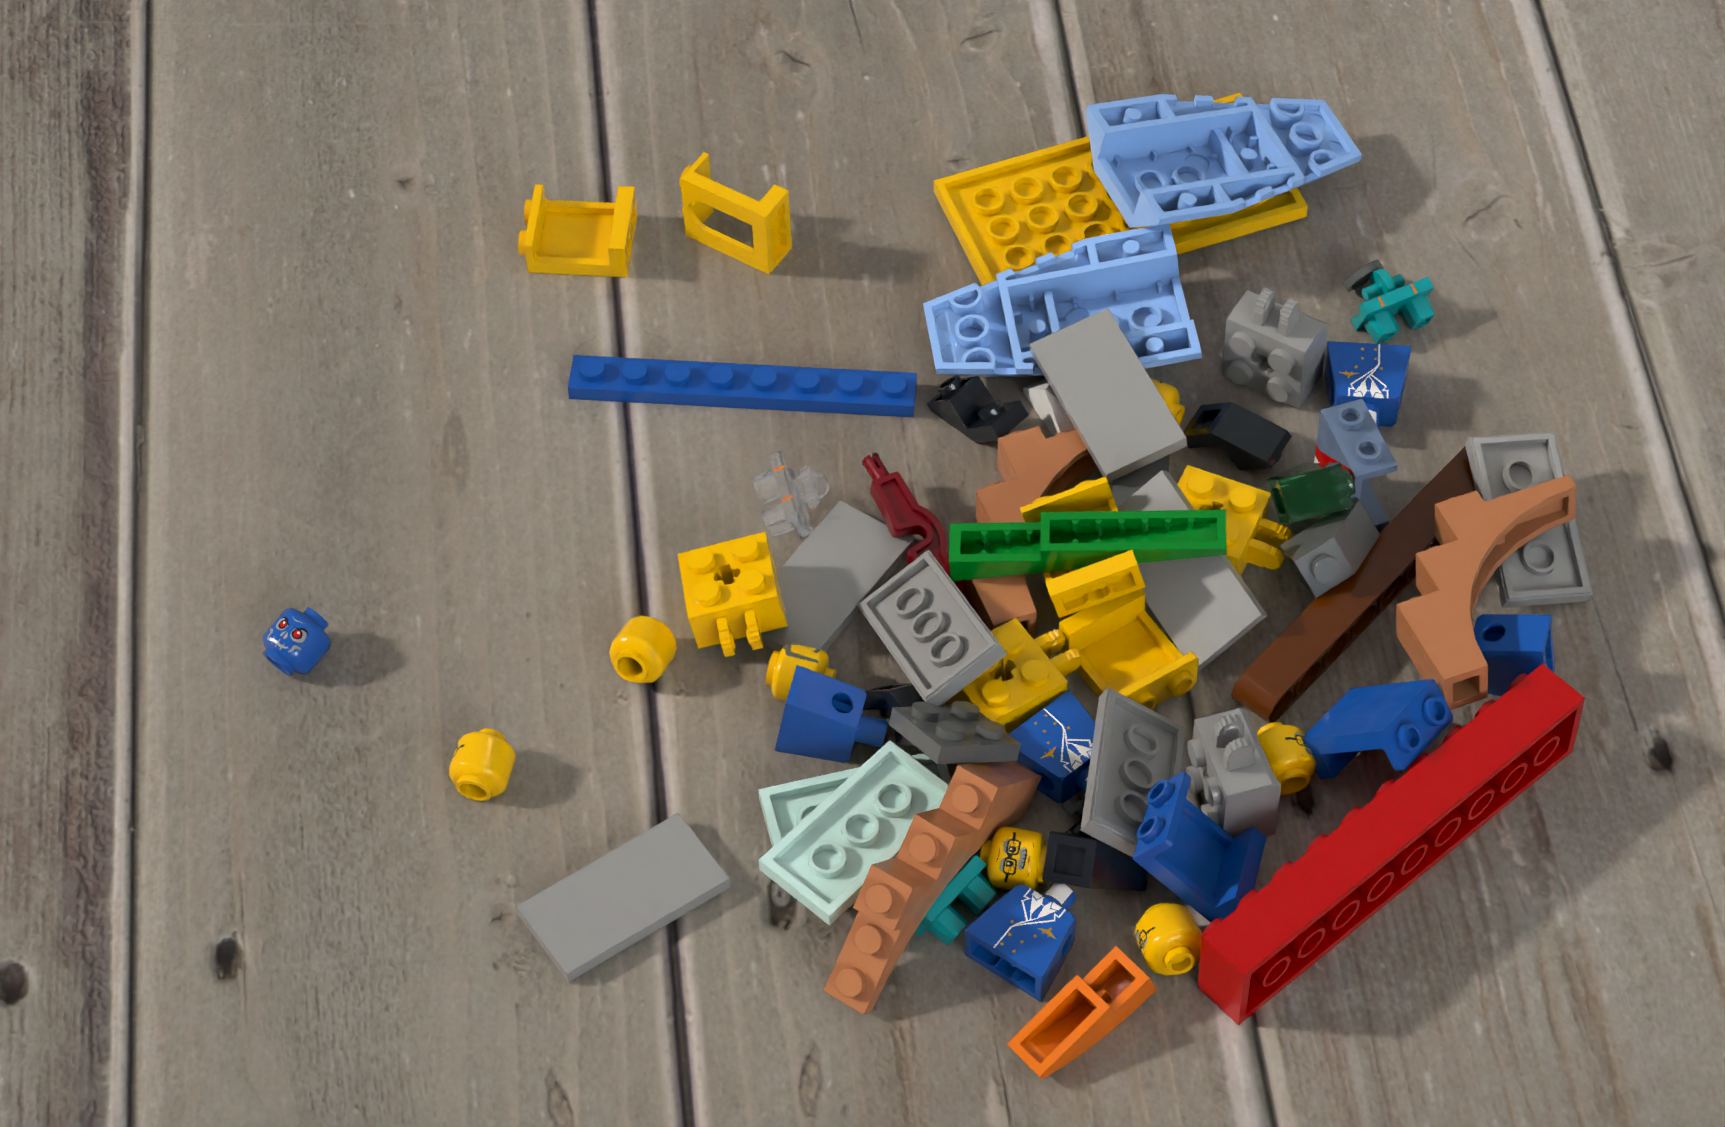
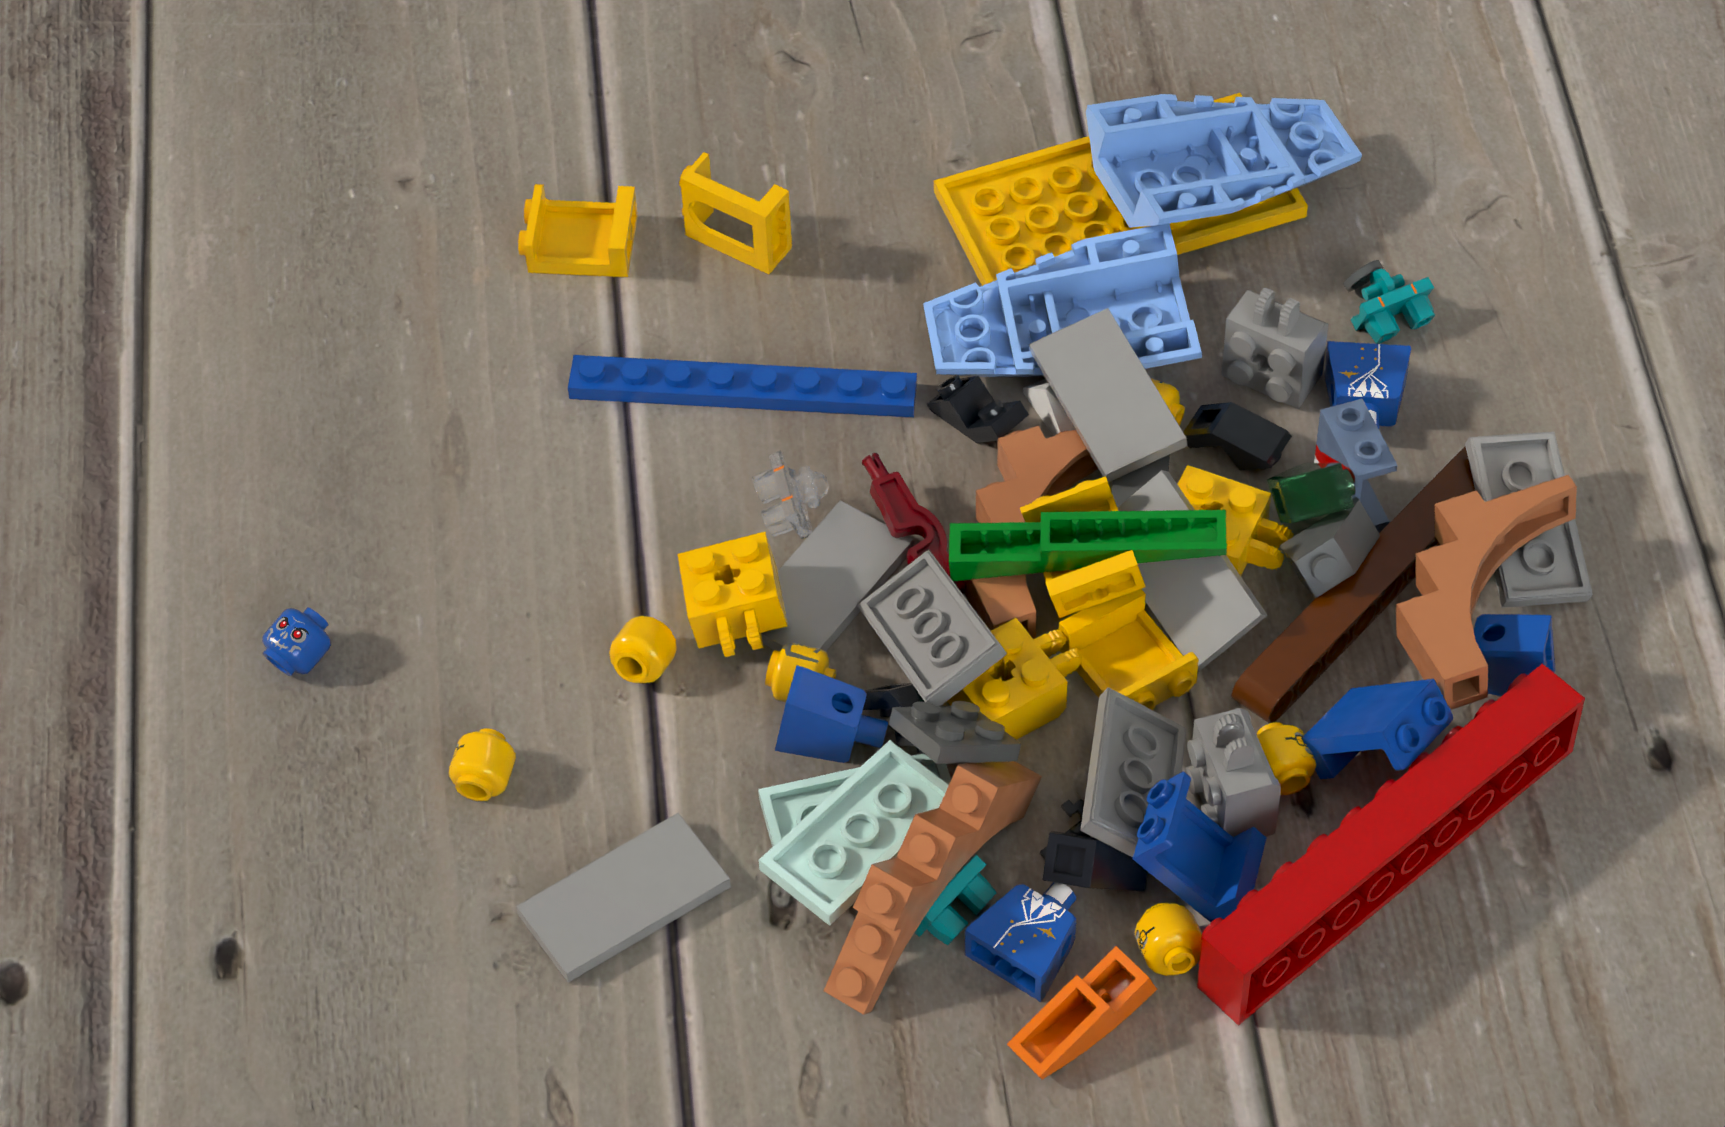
(1015, 858): yellow head -> none
(1058, 747): blue torso -> none

